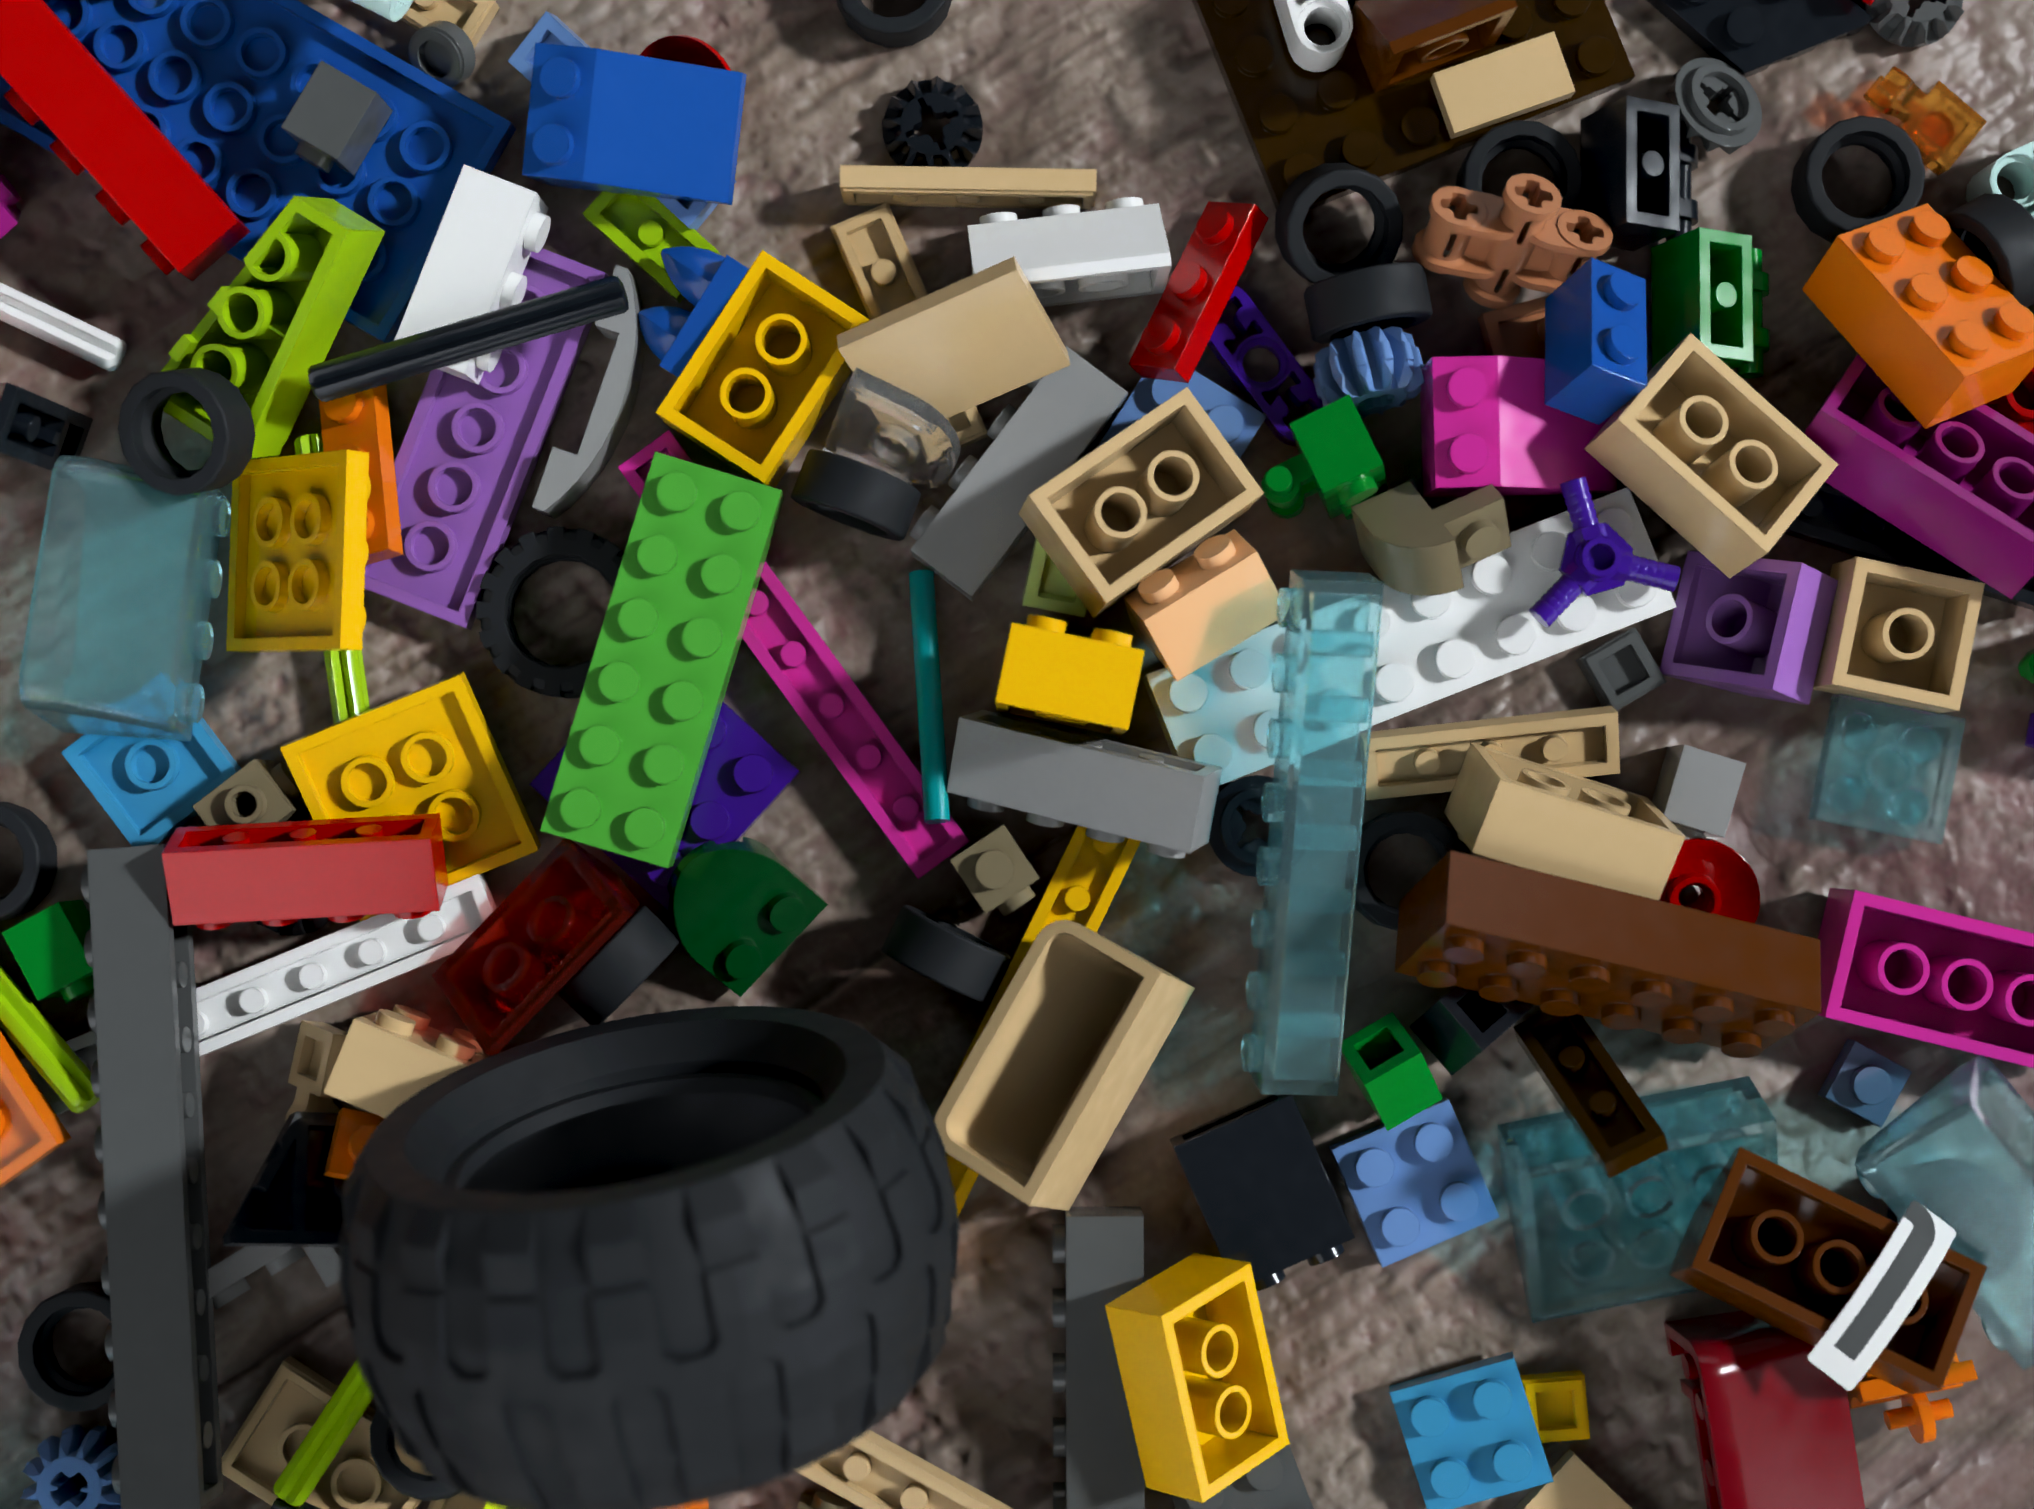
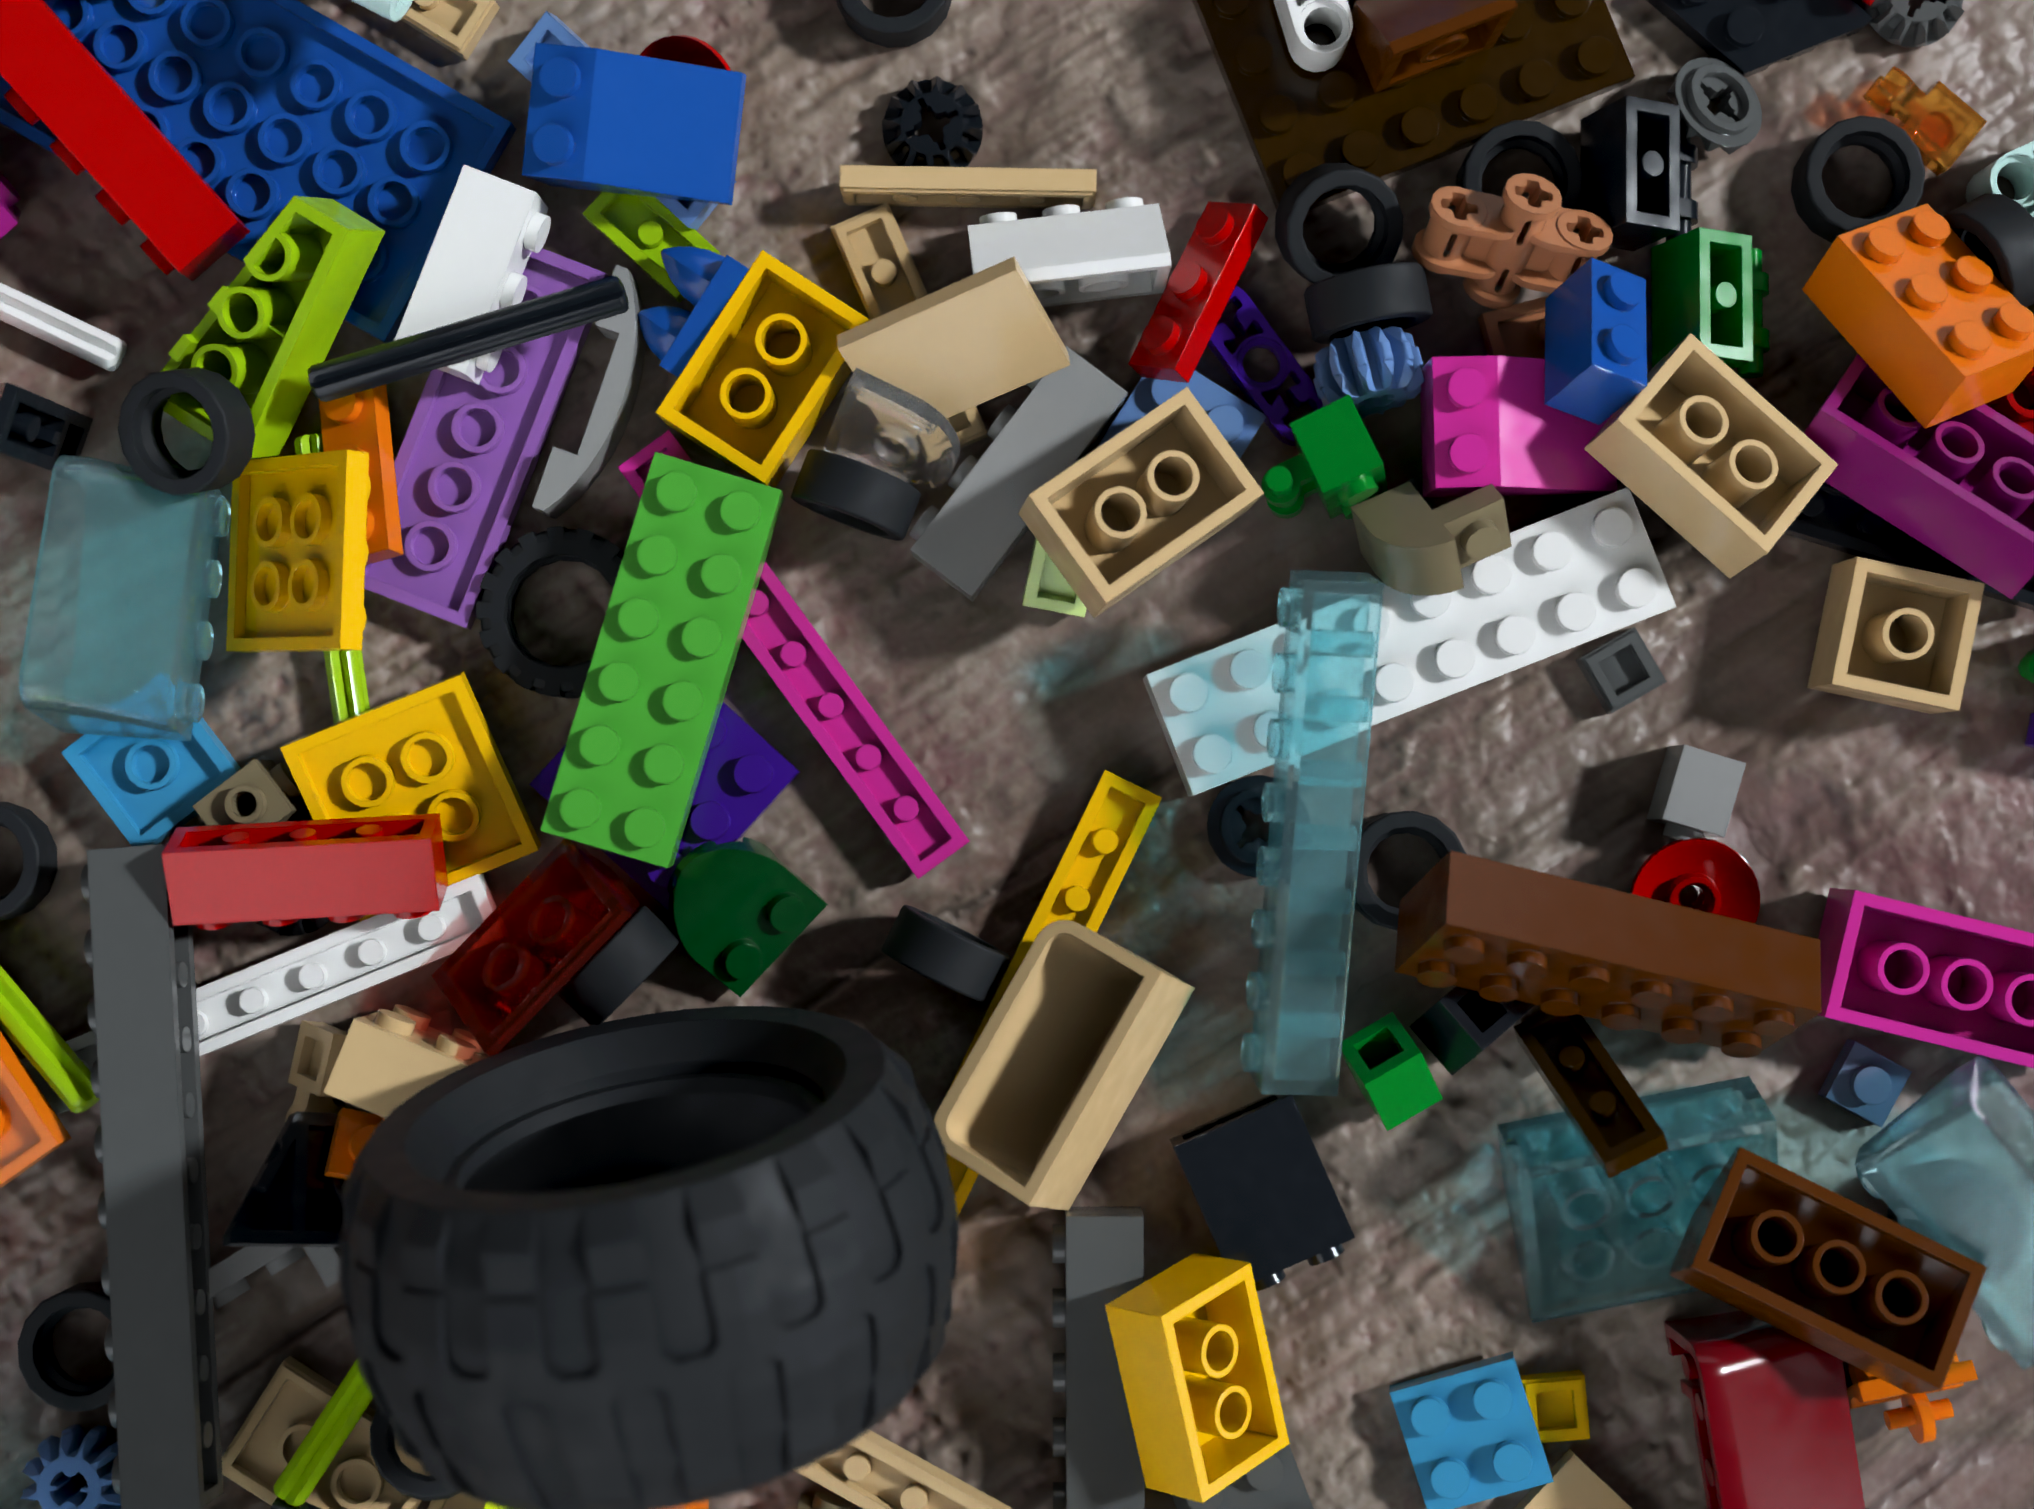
(52, 951): green brick -> none
(335, 120): dark grey brick -> none
(442, 52): dark grey tile -> none
(929, 697): teal bar -> none
(997, 872): dark tan brick -> none
(1069, 676): yellow brick -> none
(1084, 782): light grey brick -> none
(1203, 604): light nougat slope -> none
(1414, 1183): medium blue plate -> none
(1431, 756): tan plate -> none
(1502, 85): tan tile -> none
(1561, 824): tan brick -> none
(1596, 559): dark purple piece -> none
(1750, 631): medium lavender slope -> none
(1883, 1297): sticker -> none
(1887, 769): clear light blue plate -> none

